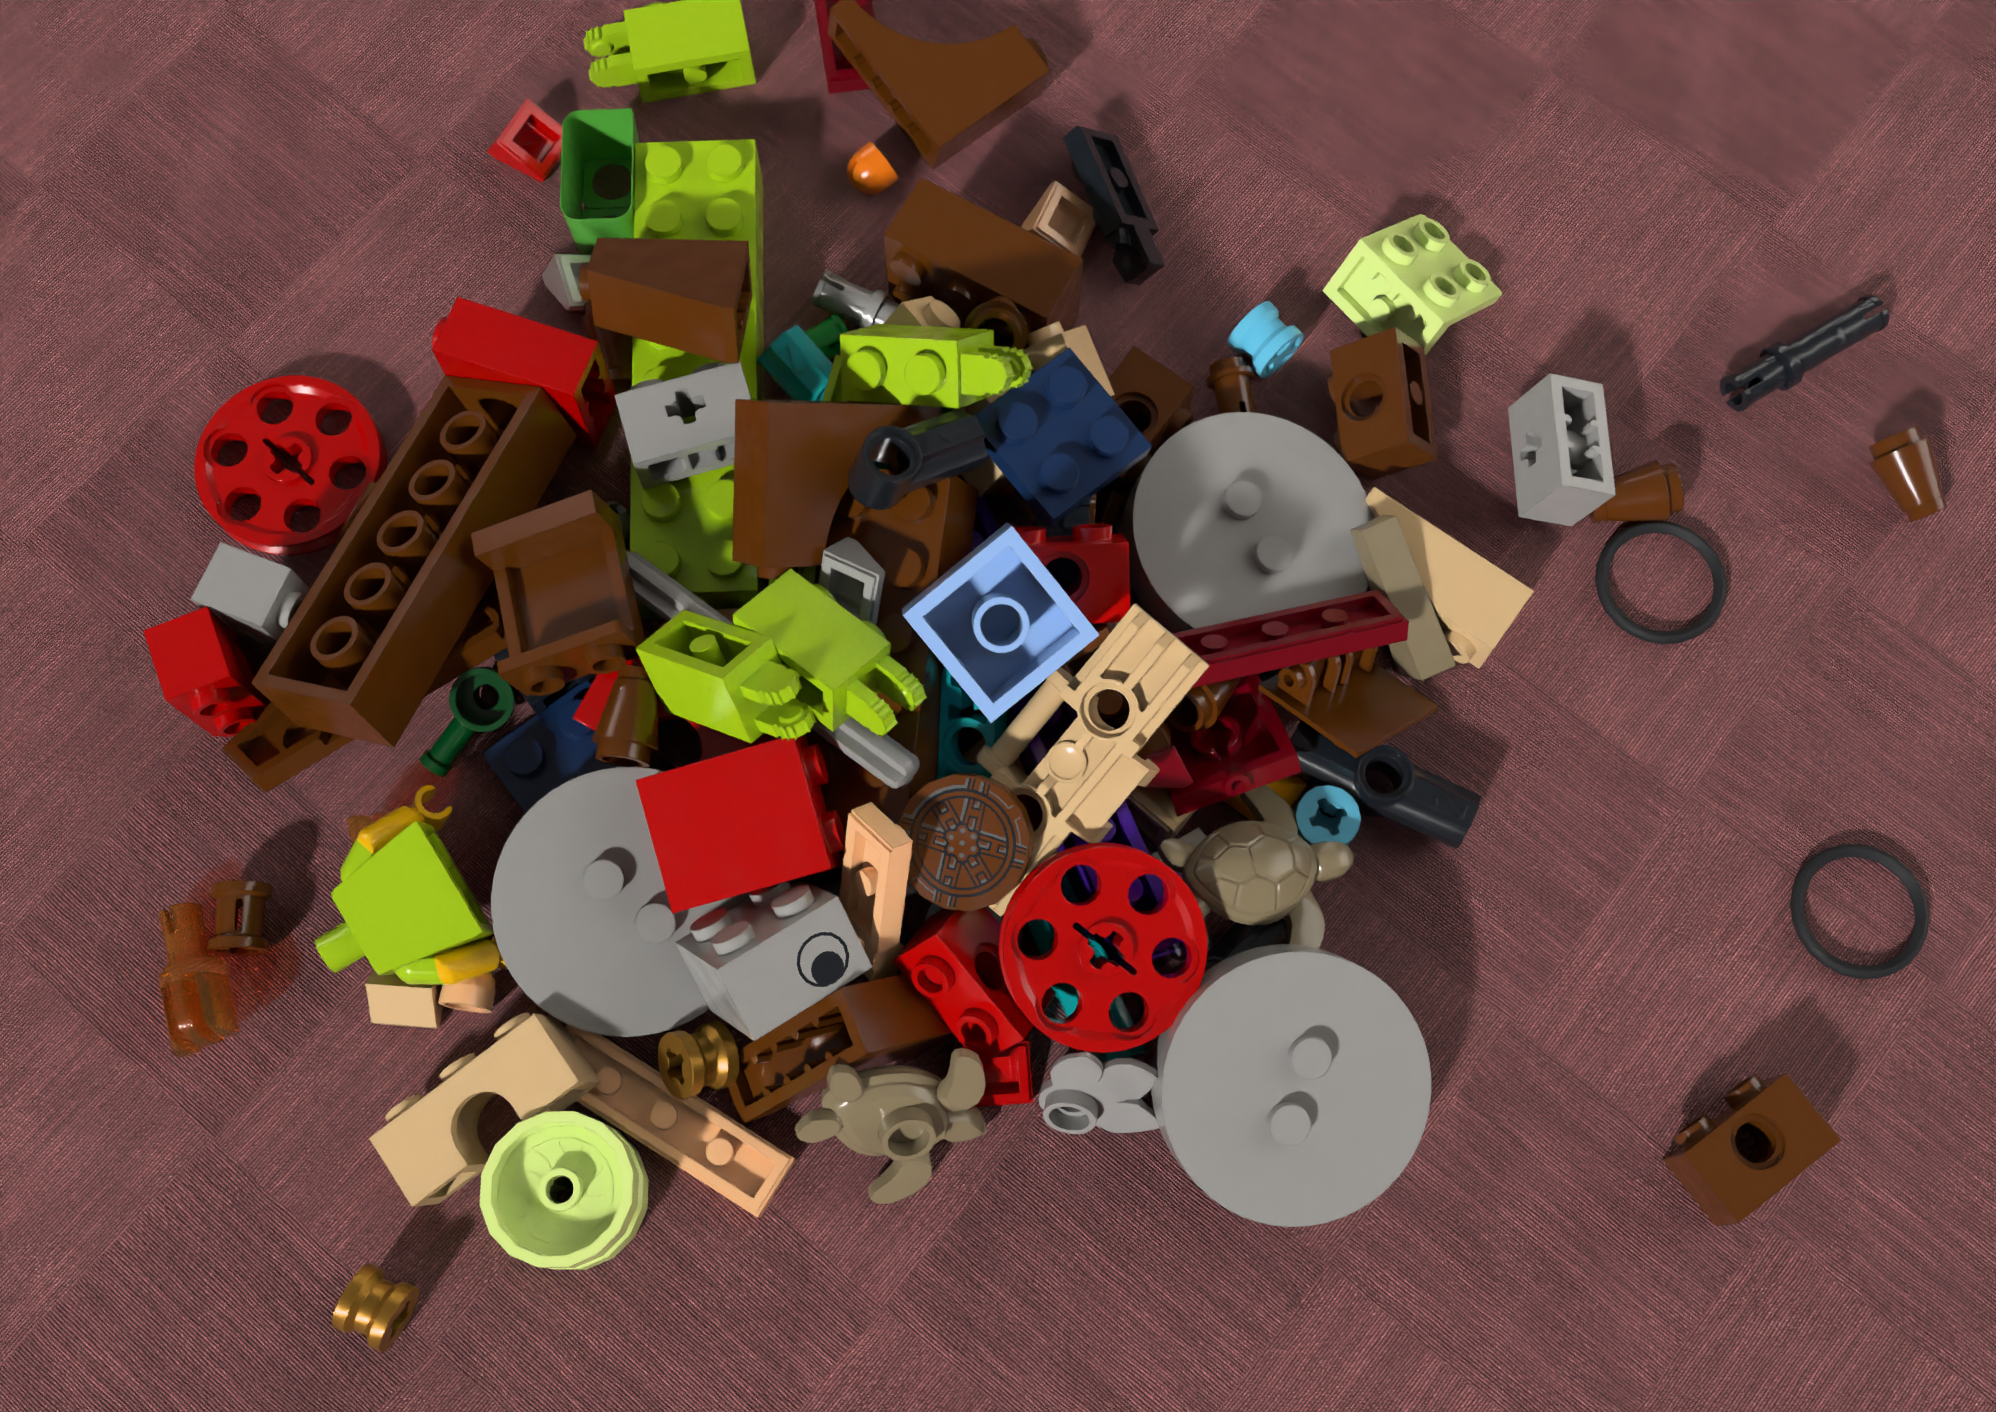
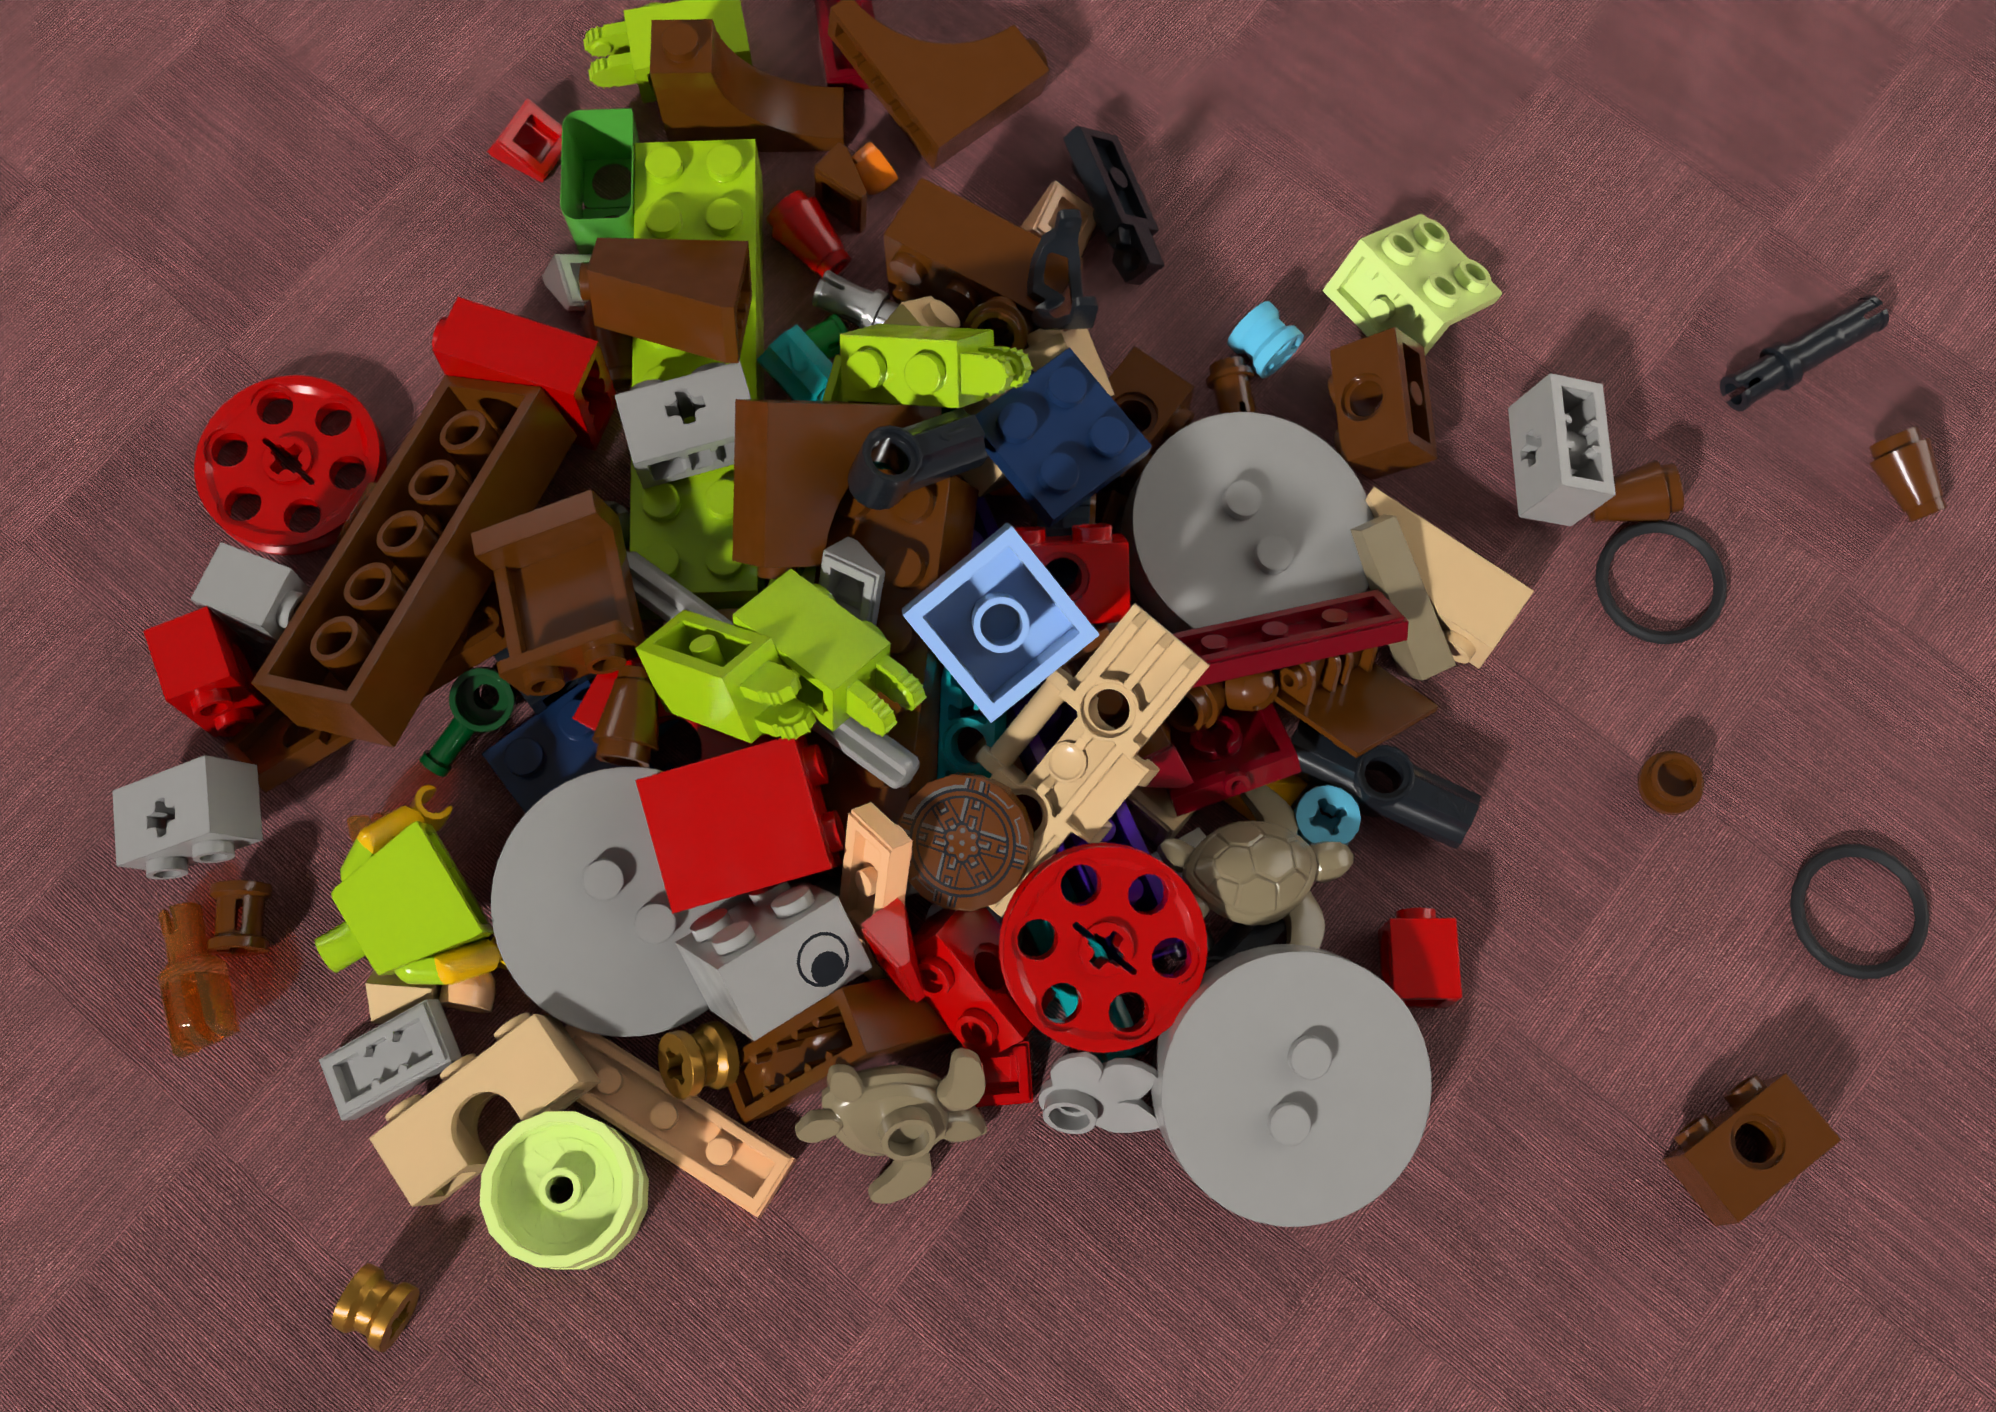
(187, 816): none -> light grey brick
(390, 1059): none -> light grey plate
(718, 96): none -> reddish brown arch
(807, 233): none -> red cone
(841, 188): none -> reddish brown slope
(893, 948): none -> red slope
(1062, 241): none -> black helmet
(1252, 691): none -> reddish brown hinge
(1421, 958): none -> red brick
(1670, 783): none -> reddish brown plate

